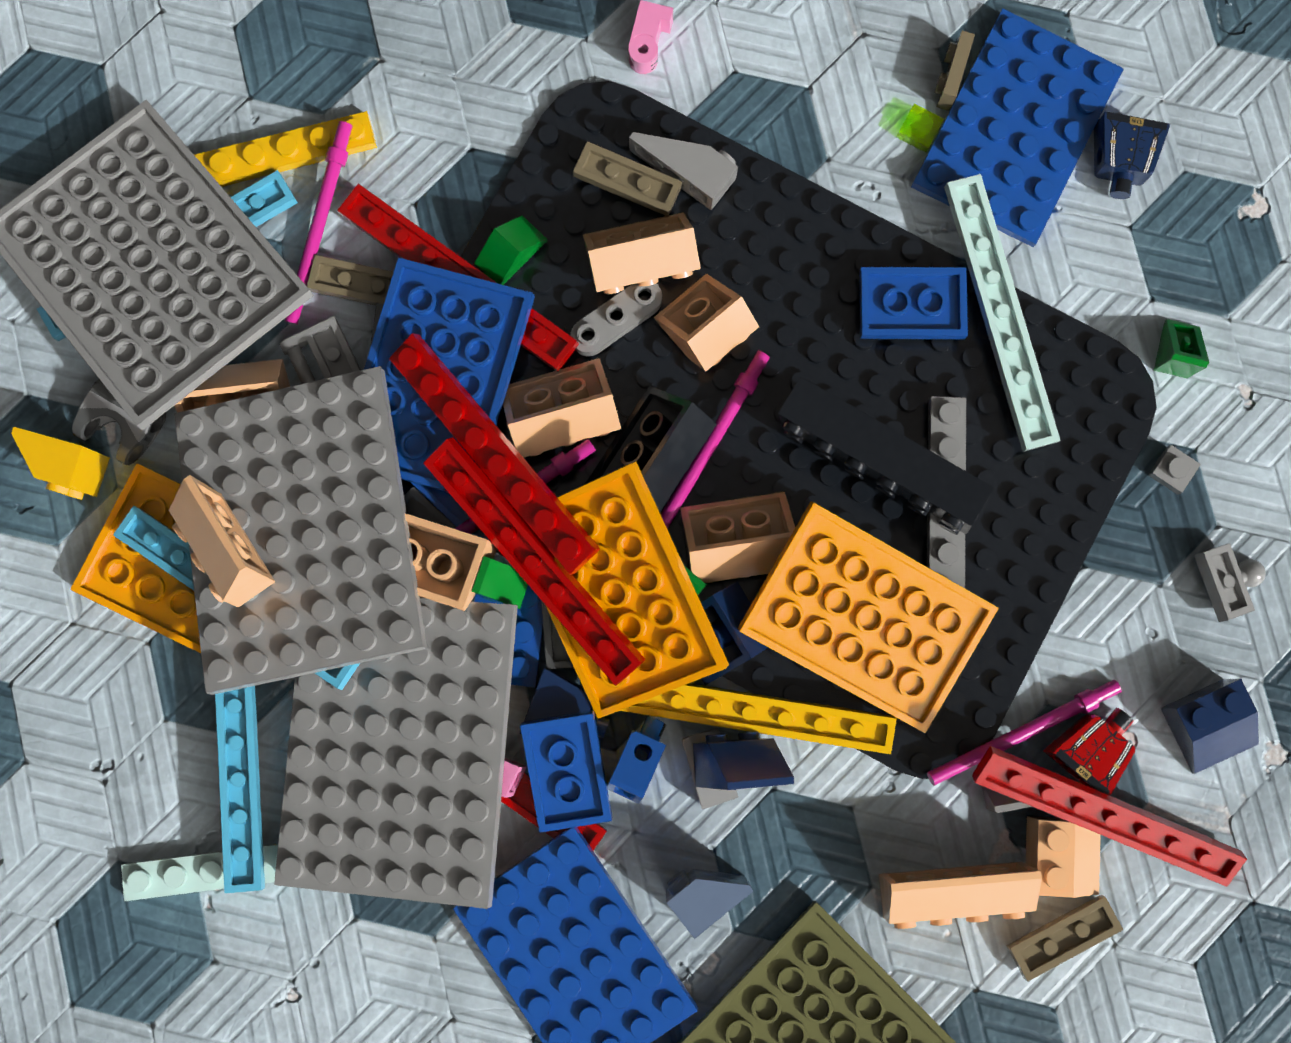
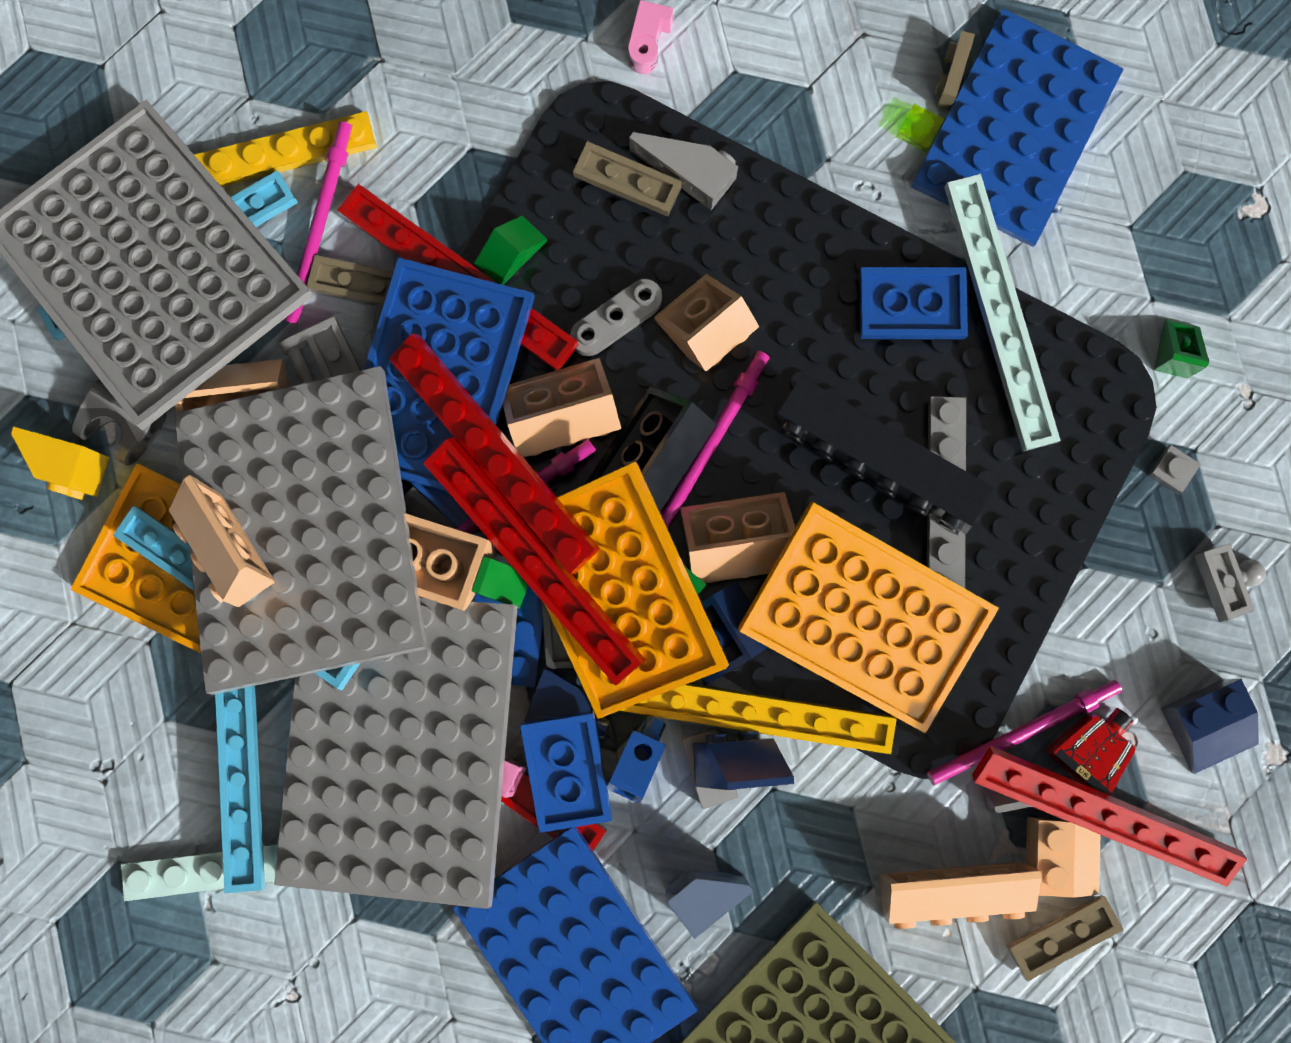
(642, 253): light nougat slope -> none
(1127, 150): dark blue torso -> none

